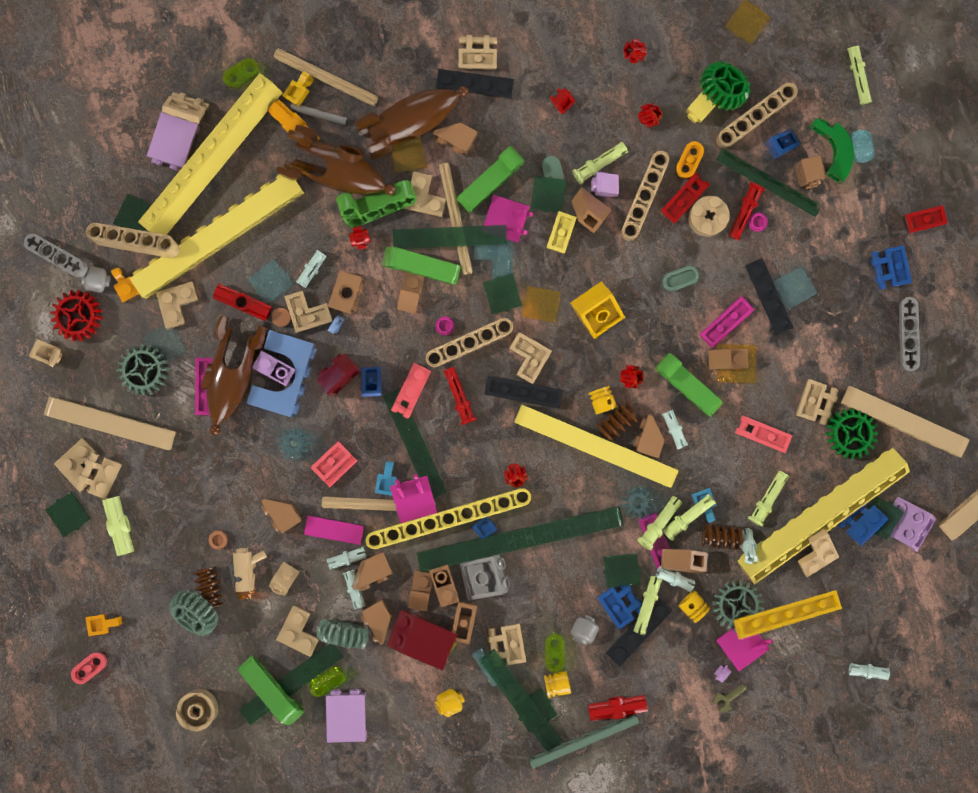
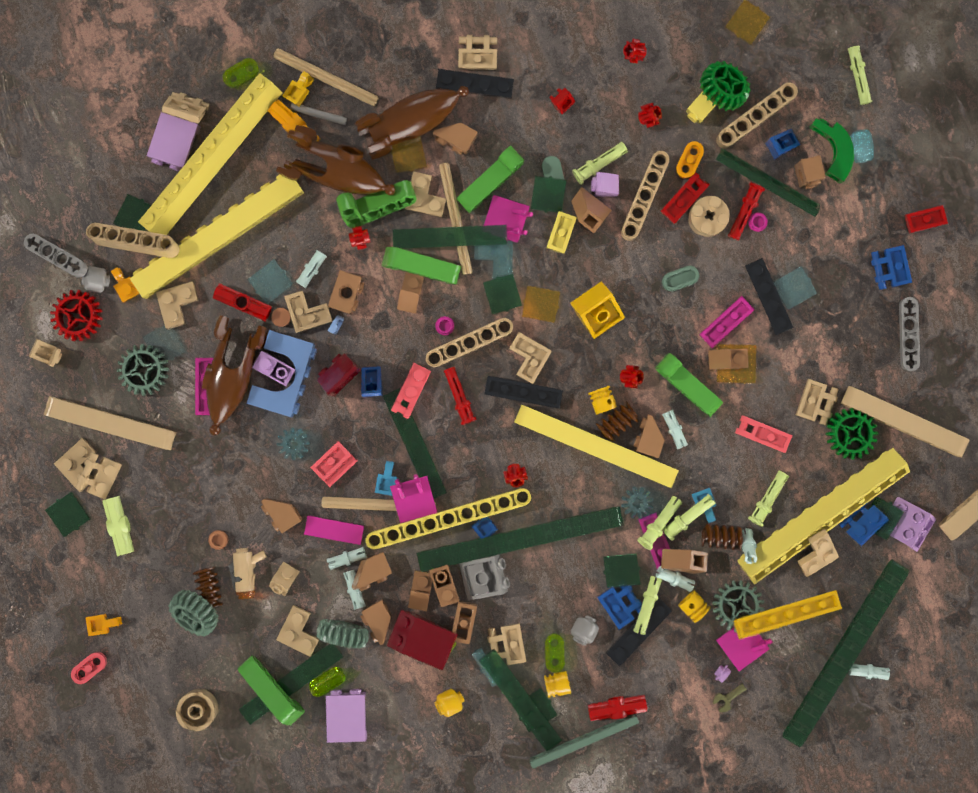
(845, 653): none -> clear green beam

